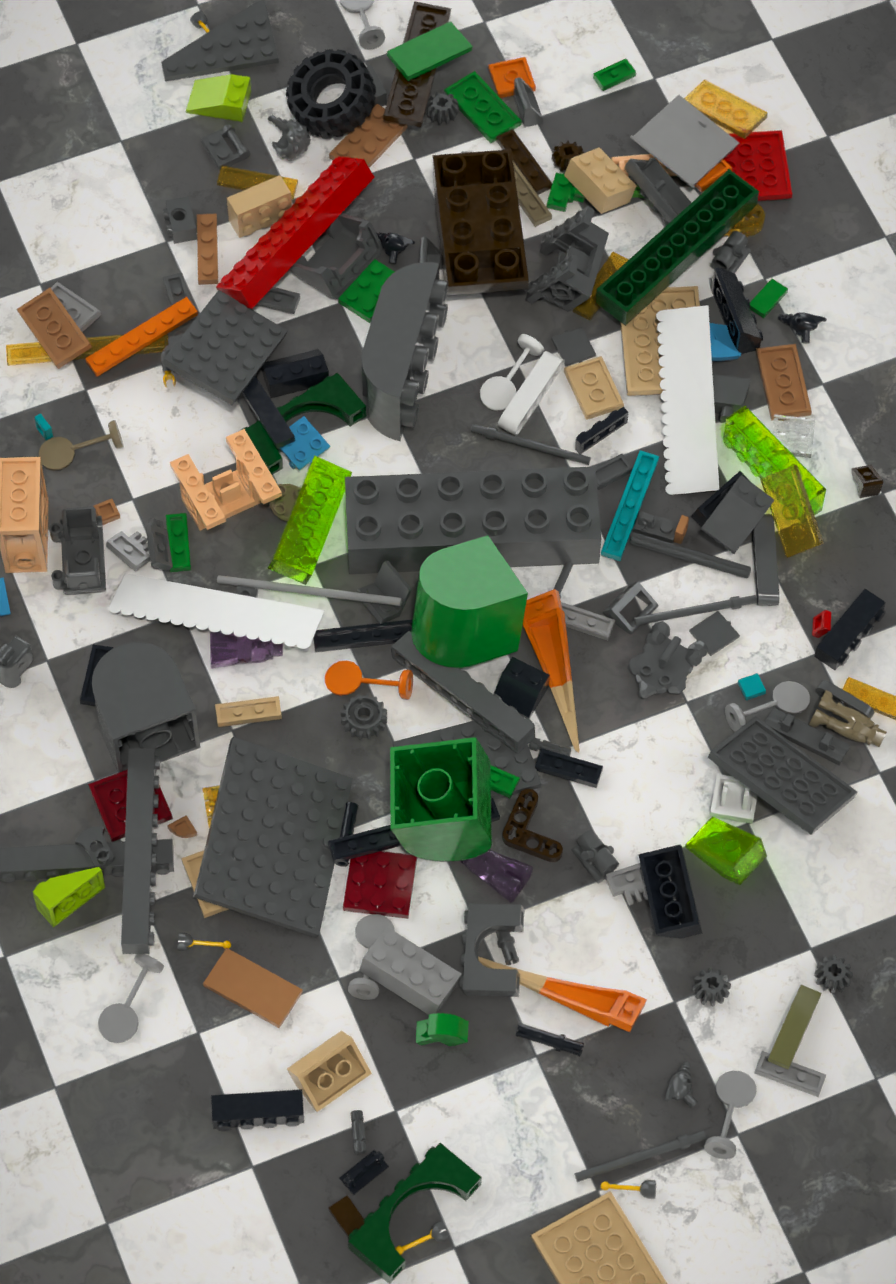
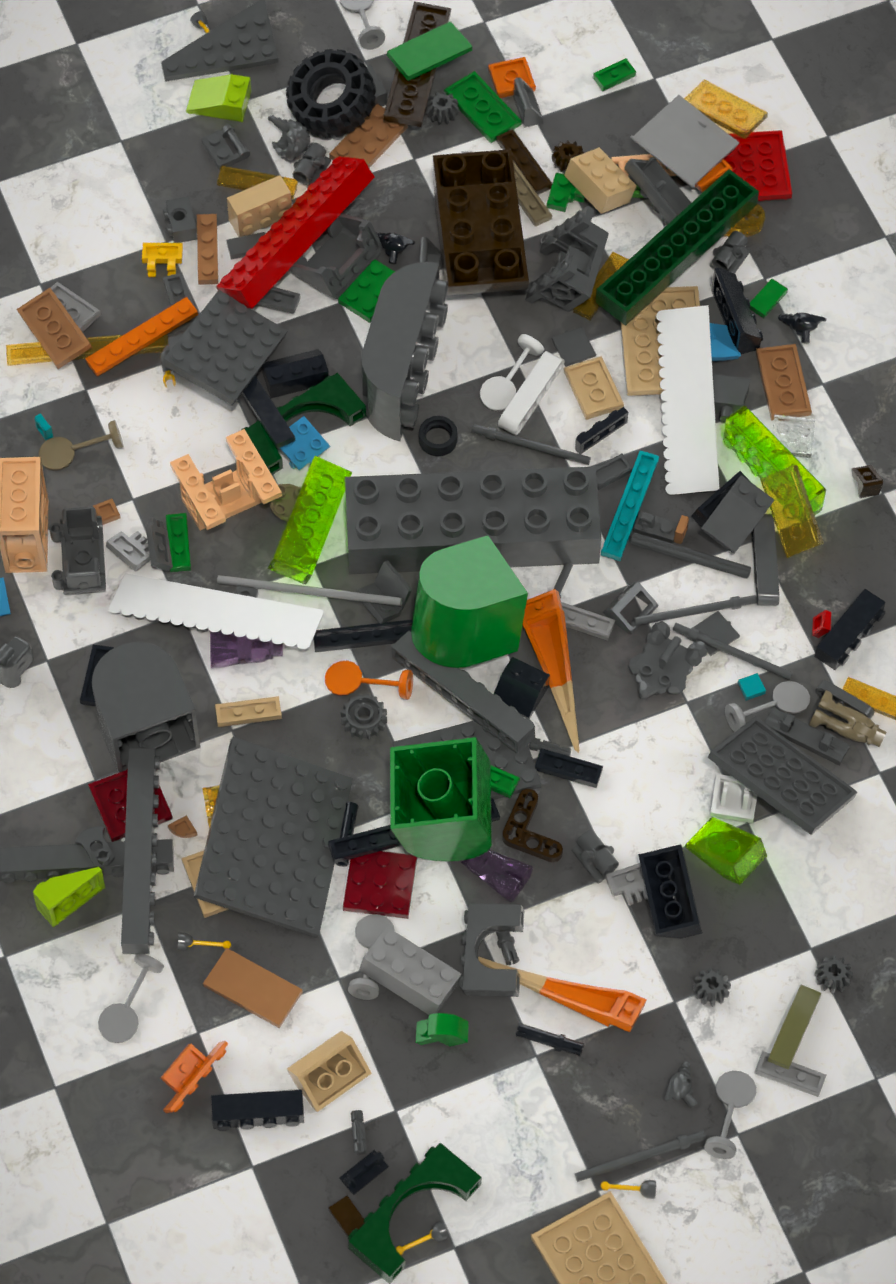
(162, 253): none -> yellow plate
(187, 1070): none -> orange bracket
(239, 246): none -> dark grey tile
(311, 164): none -> dark grey pin
(438, 449): none -> black tyre
(694, 634): none -> dark grey bar

